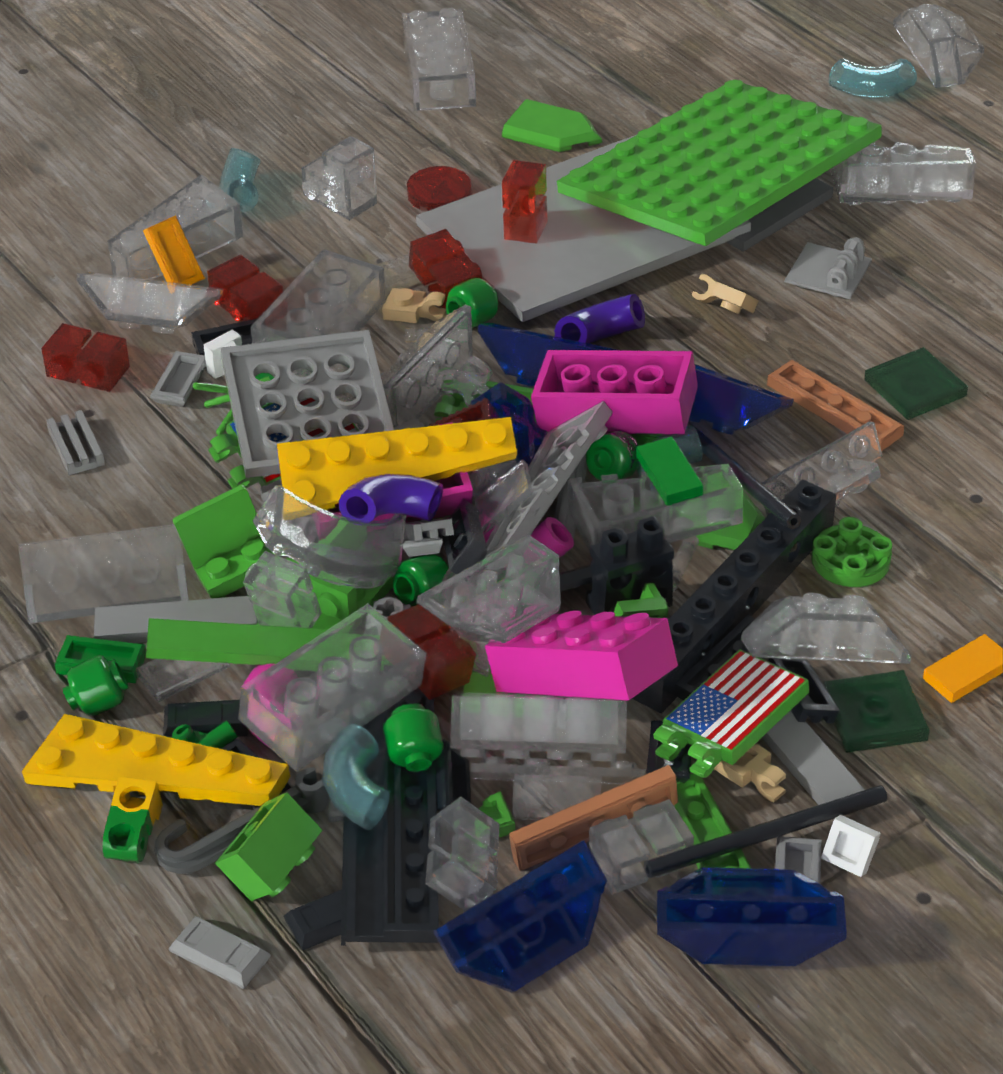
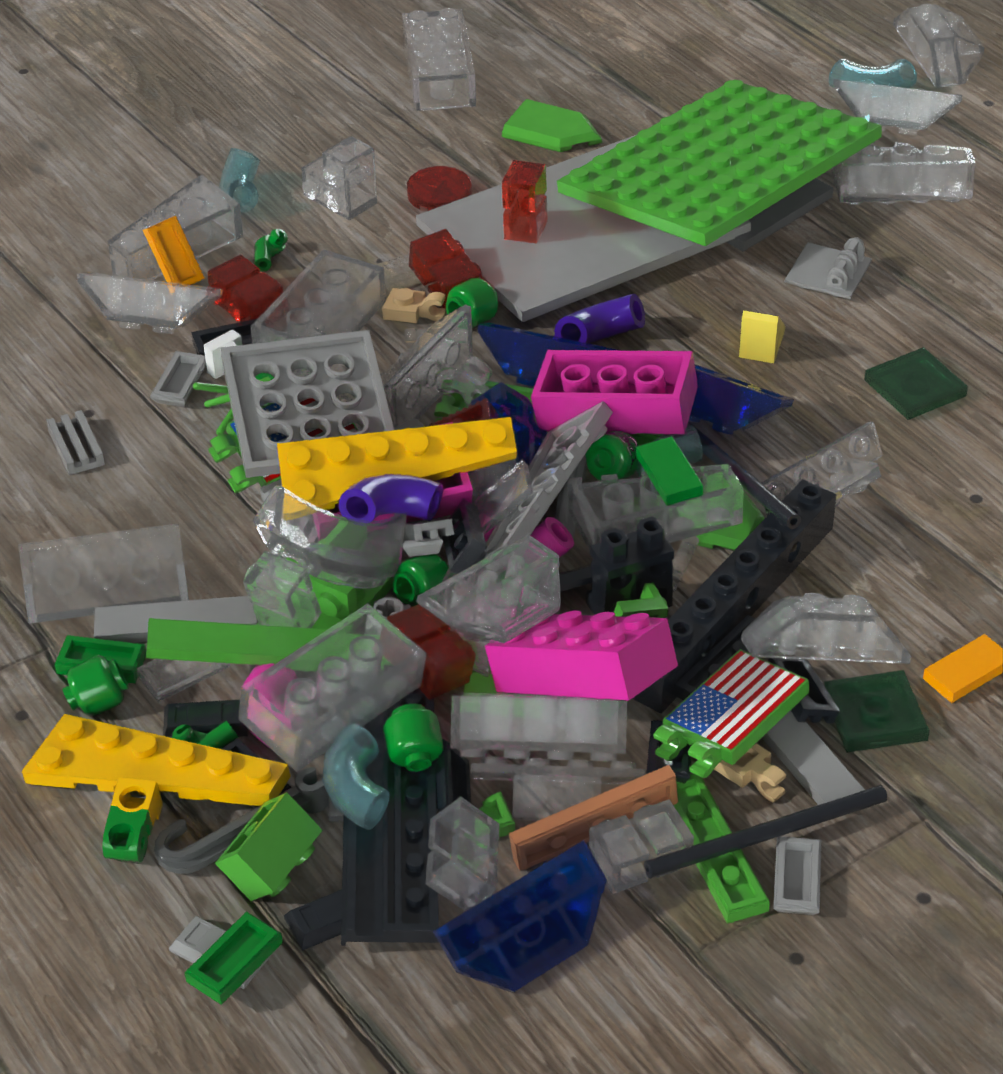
(96, 365): clear red piece -> none
(221, 540): bright green bracket -> none
(233, 958): none -> green tile
(268, 247): none -> green arm
(731, 298): tan plate -> none
(750, 916): clear blue wedge -> none
(760, 336): none -> light yellow slope
(832, 402): nougat tile -> none
(850, 845): white tile -> none
(851, 554): bright green tile -> none
(896, 106): none -> clear wedge

